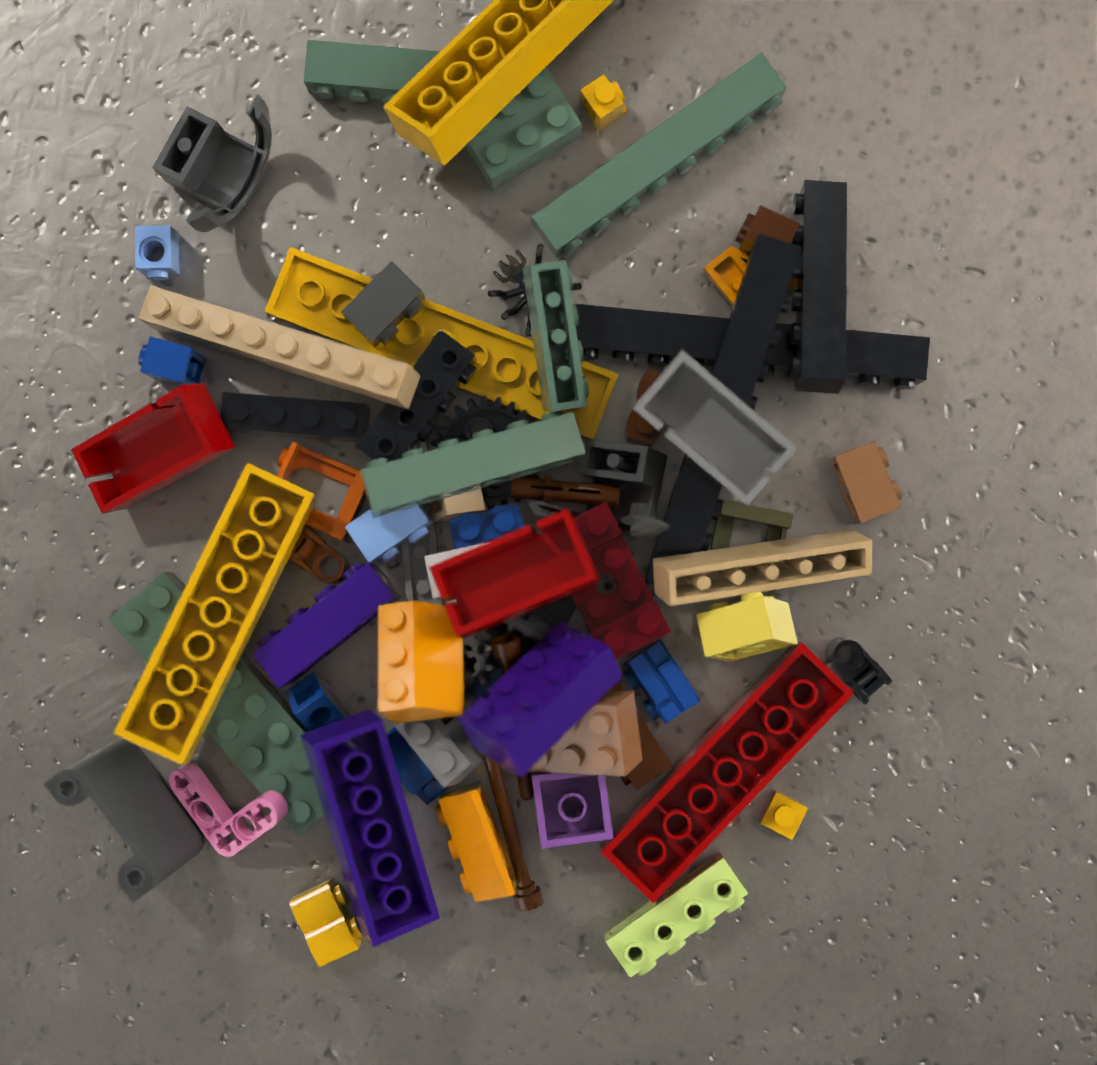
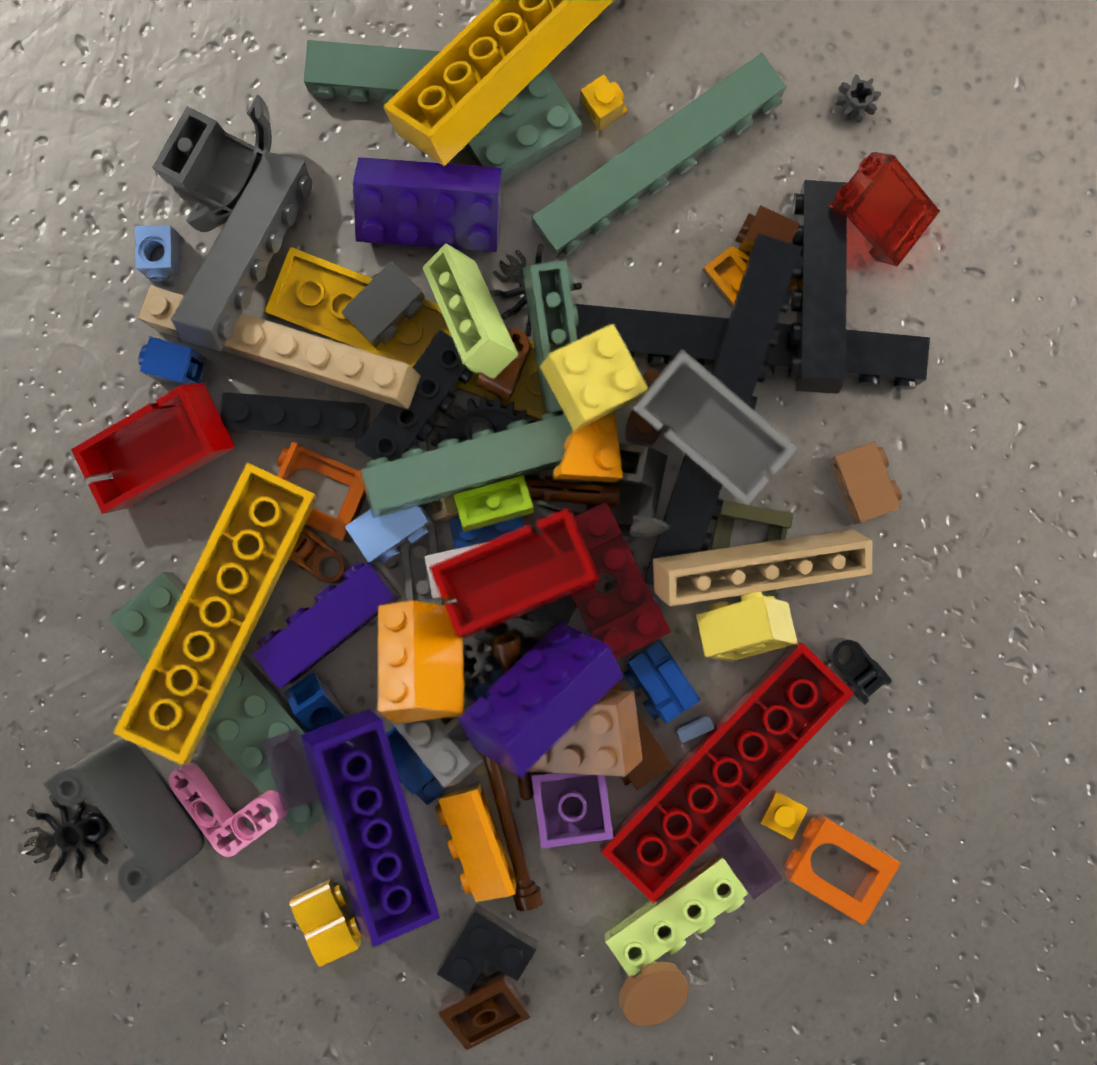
(68, 836): none -> animal
(242, 251): none -> dark grey brick
(290, 770): none -> clear purple plate
(427, 204): none -> dark purple brick
(469, 312): none -> yellowish green brick
(485, 1011): none -> reddish brown slope
(486, 940): none -> black brick
(493, 503): none -> lime plate
(507, 380): none -> dark orange piece
(592, 453): none -> light orange wing
(593, 377): none -> light yellow brick
(653, 994): none -> medium nougat tile
(694, 728): none -> sand blue tile
(747, 859): none -> clear purple plate
(864, 91): none -> dark grey gear
(872, 887): none -> orange panel
(886, 207): none -> clear red panel

